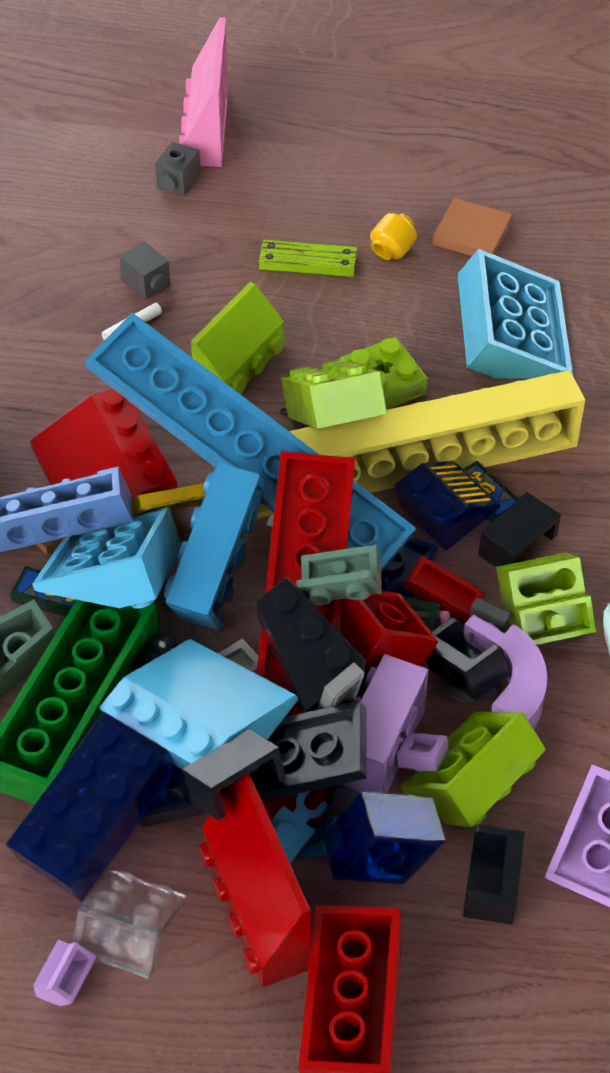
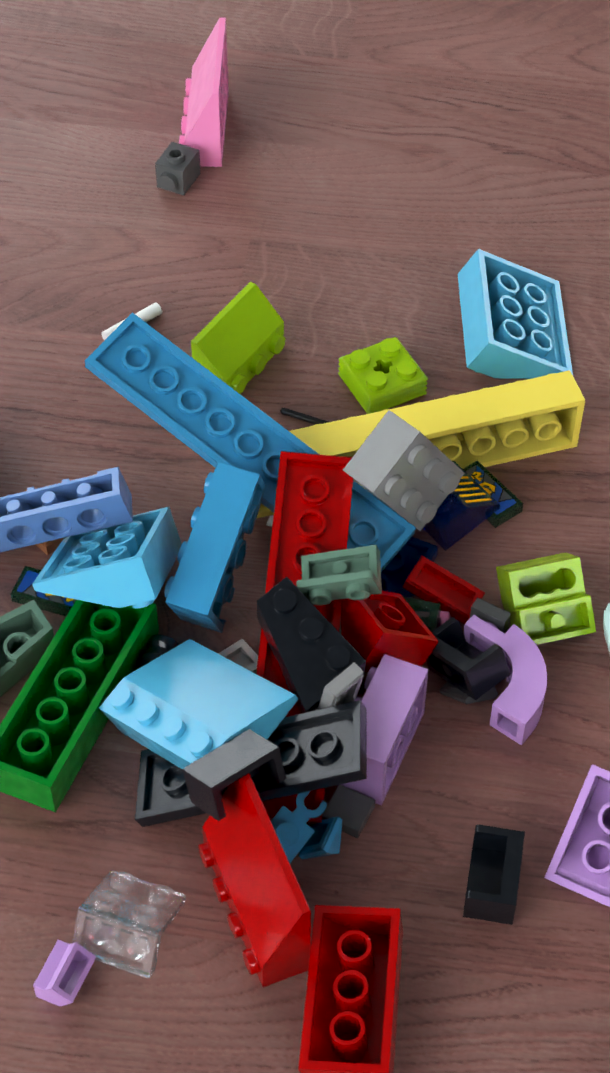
(92, 806): clear blue brick -> none
(104, 435): red slope -> none
(145, 270): dark grey brick -> none
(174, 498): yellow tile -> none
(308, 258): lime tile -> none
(334, 394): lime brick -> none
(383, 838): clear blue brick -> none
(393, 236): yellow head -> none
(404, 470): none -> light grey brick
(422, 752): lavender plate -> none
(471, 228): nougat tile -> none
(480, 766): lime slope -> none
(517, 530): black panel -> none

